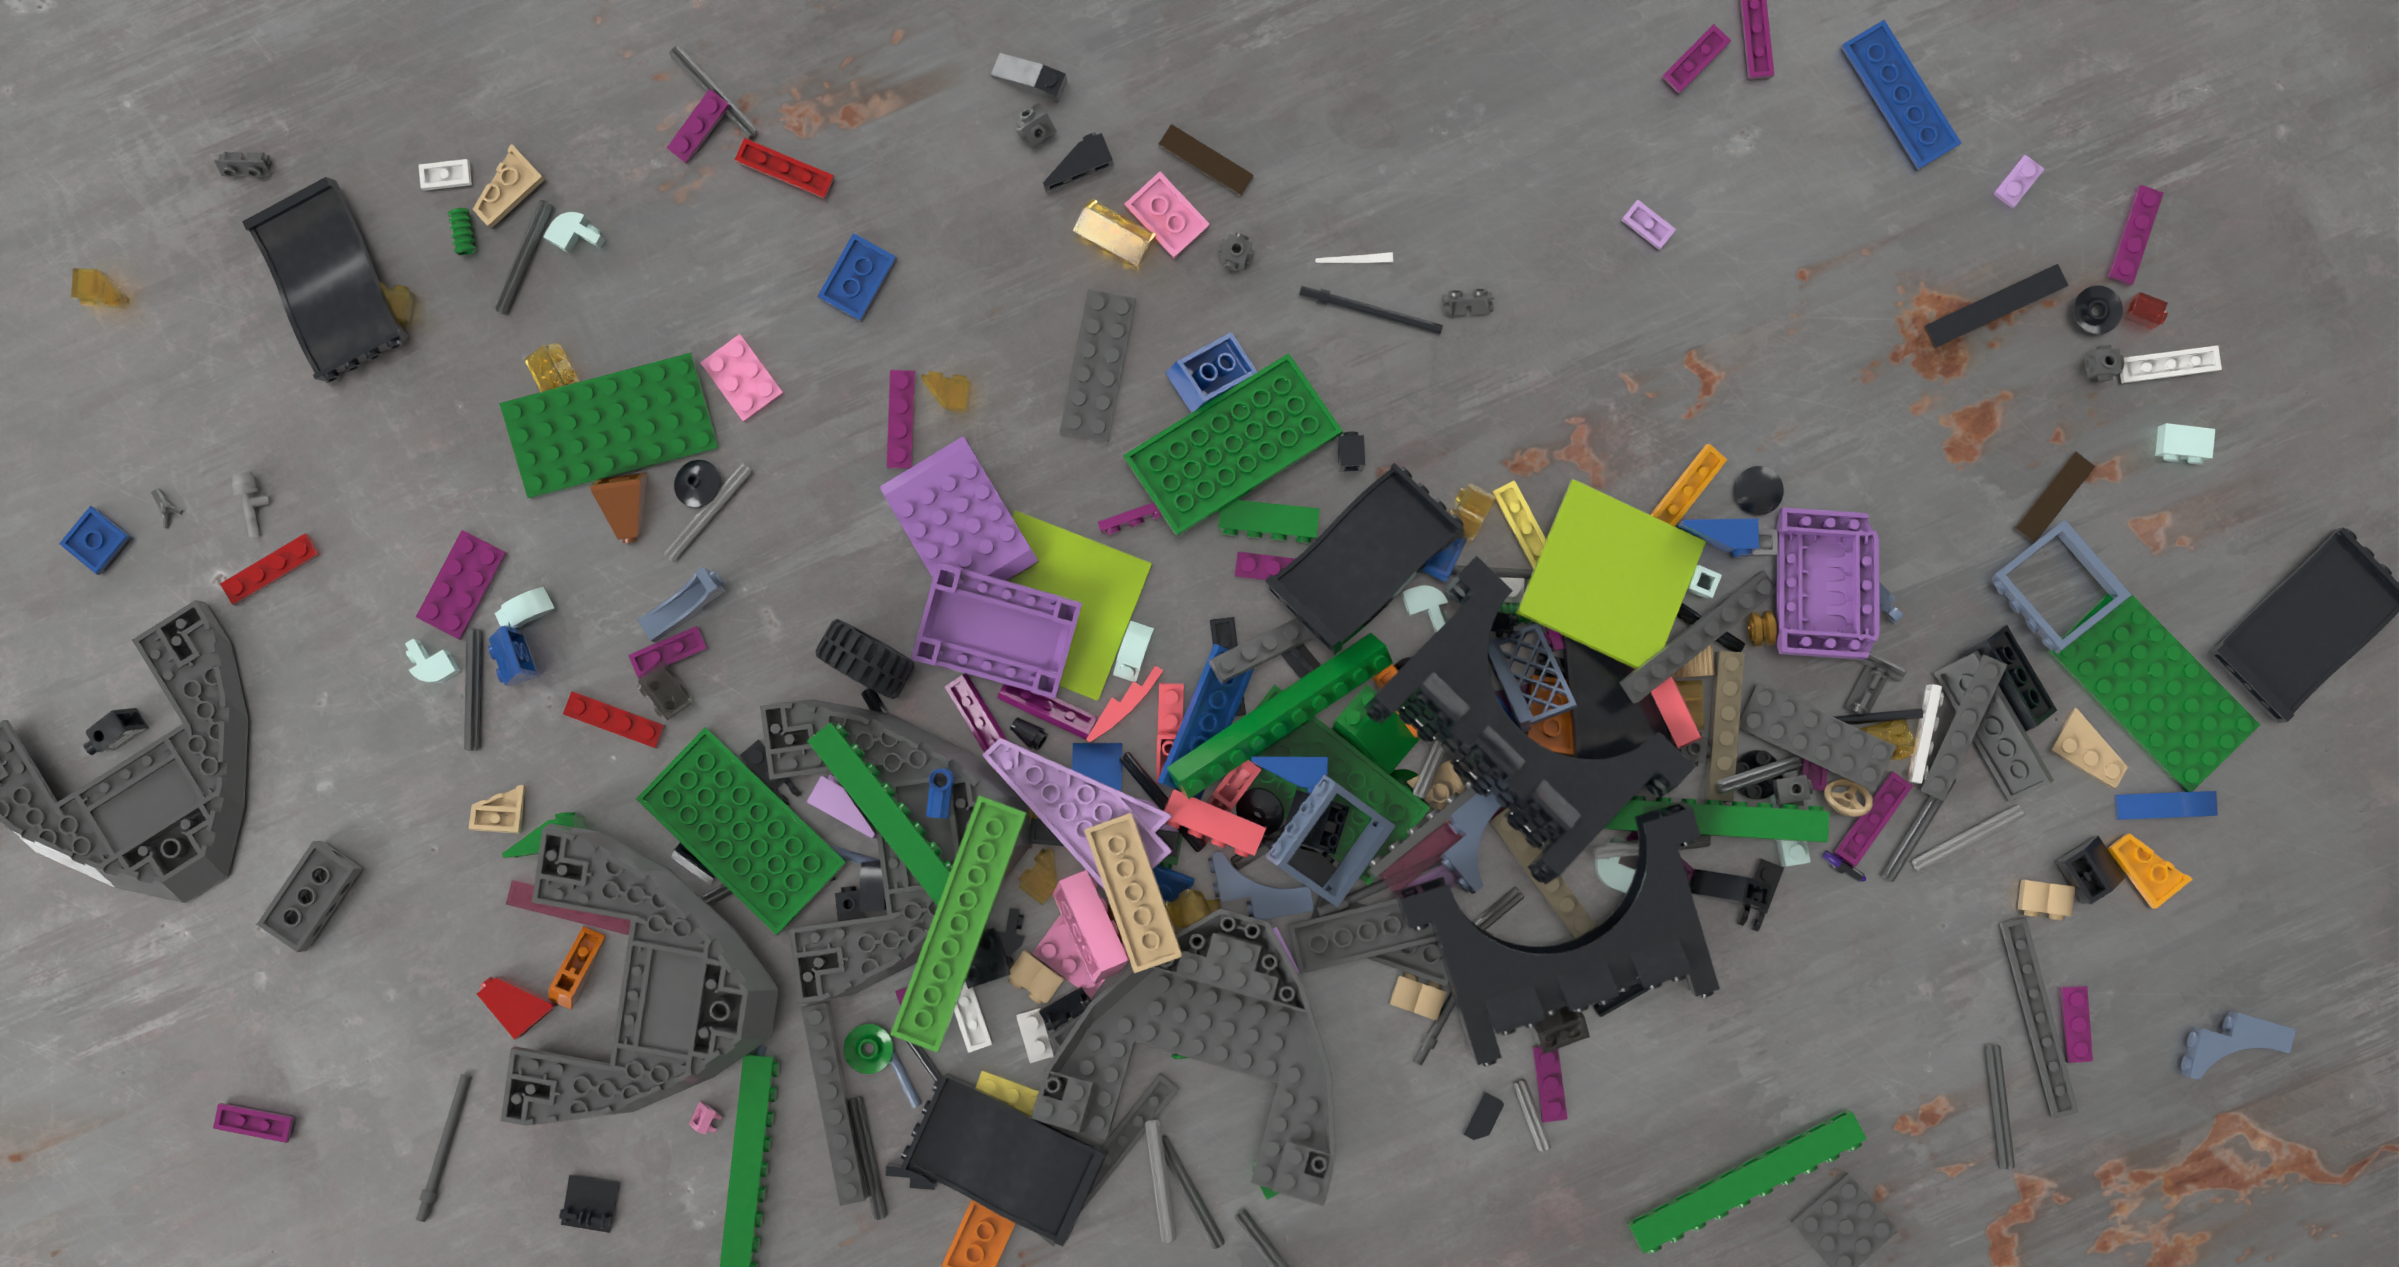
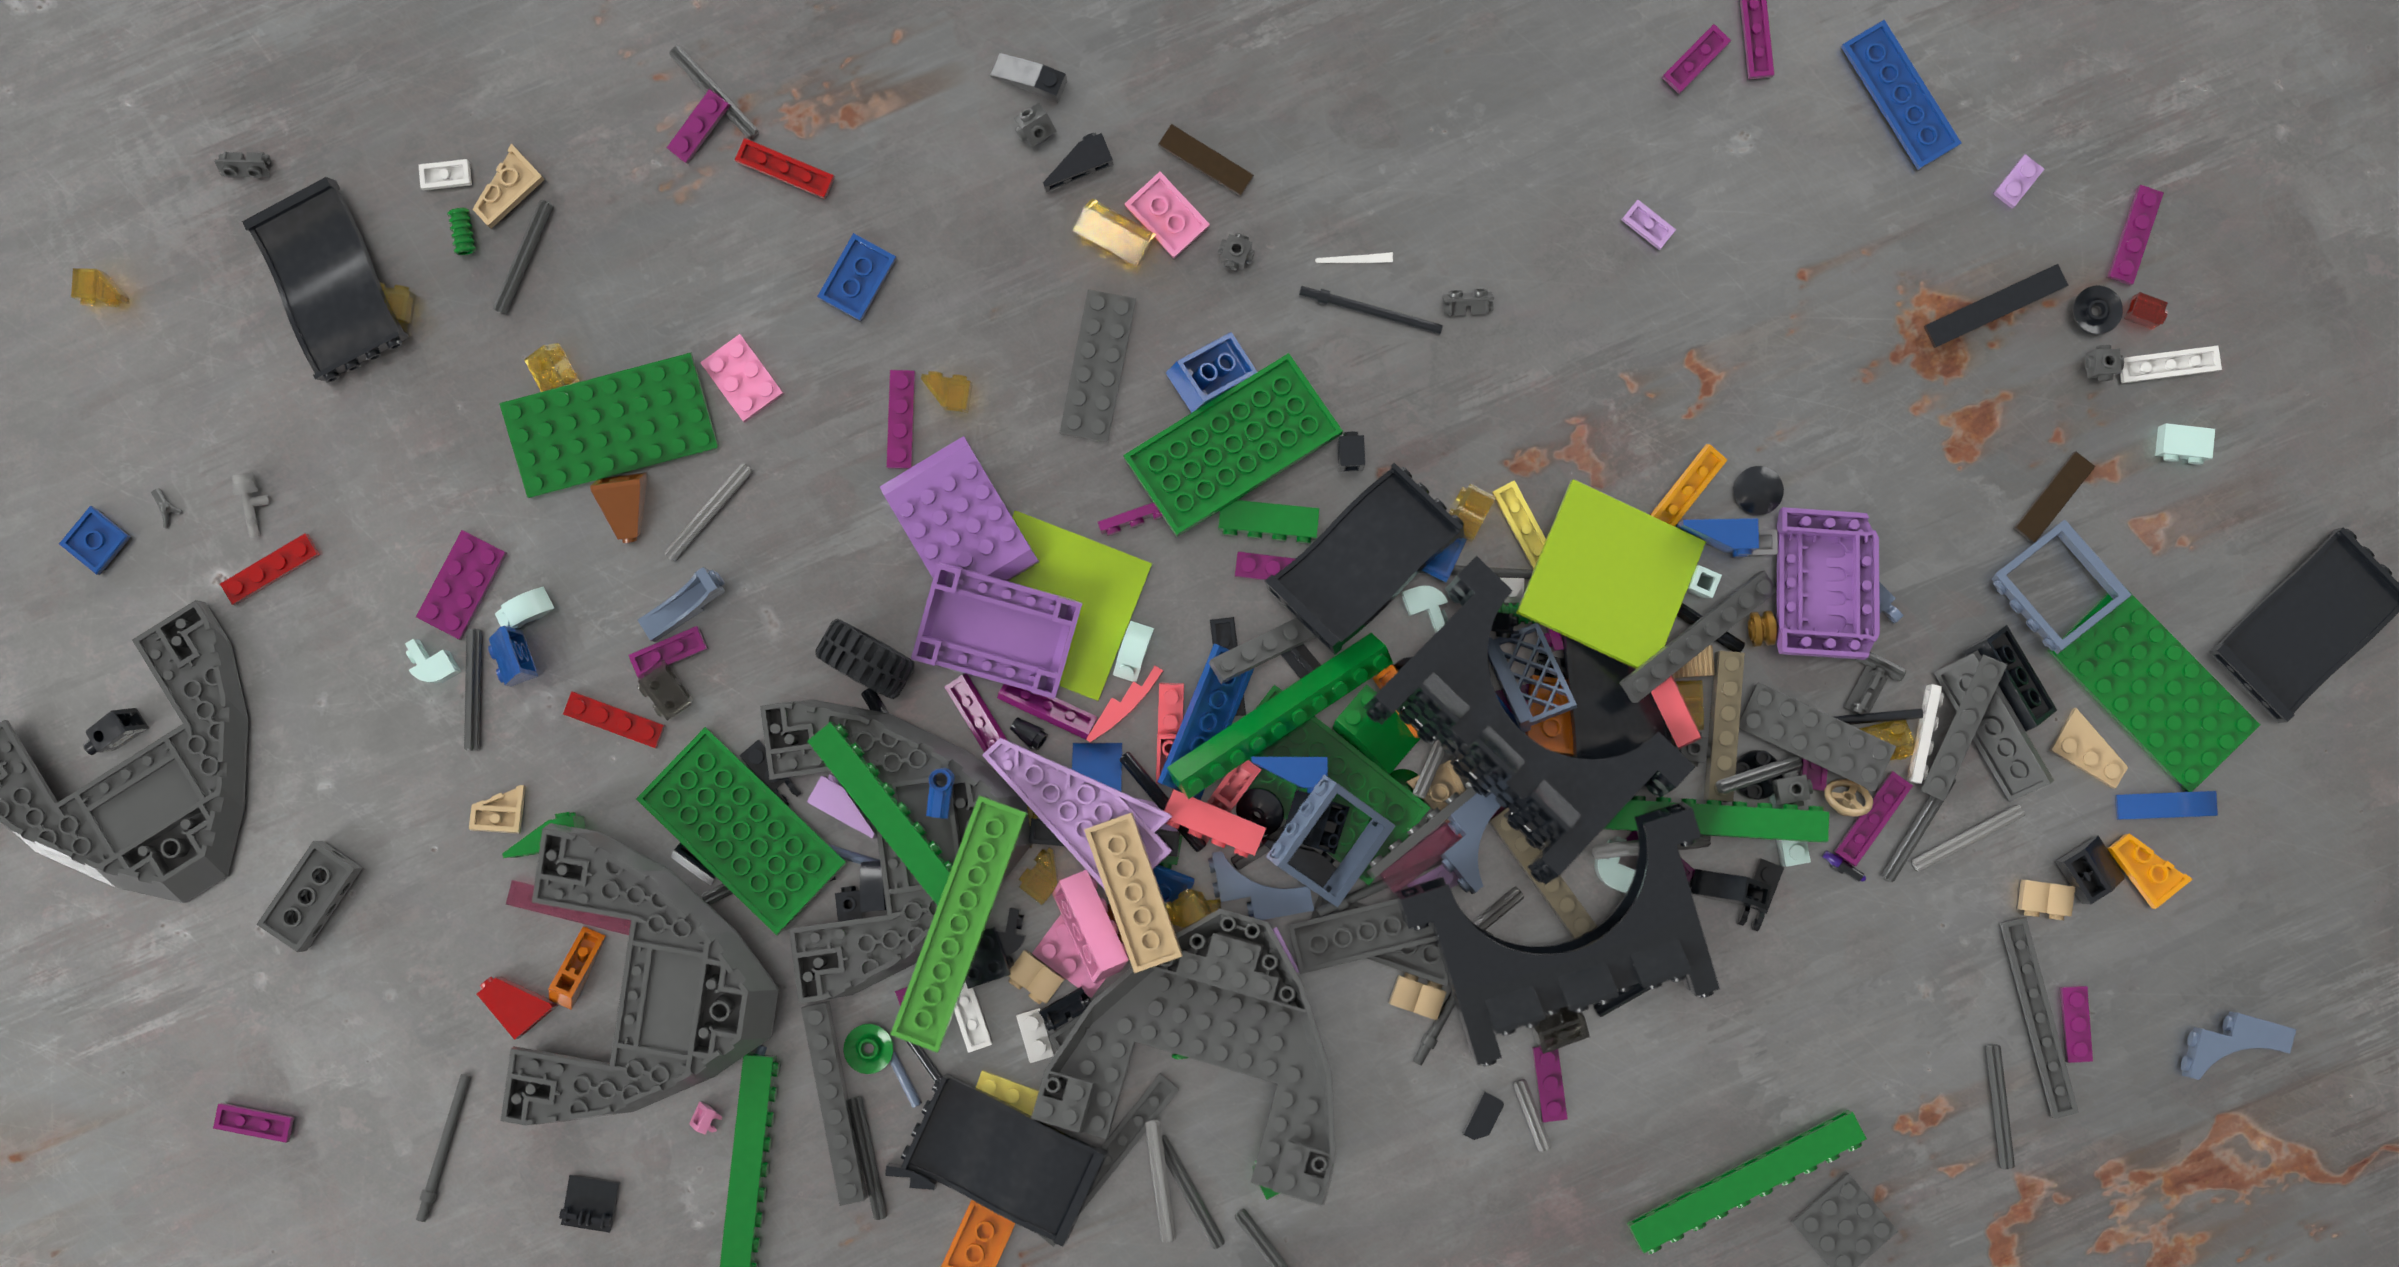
(567, 229): light aqua brick -> none
(704, 489): black dish -> none

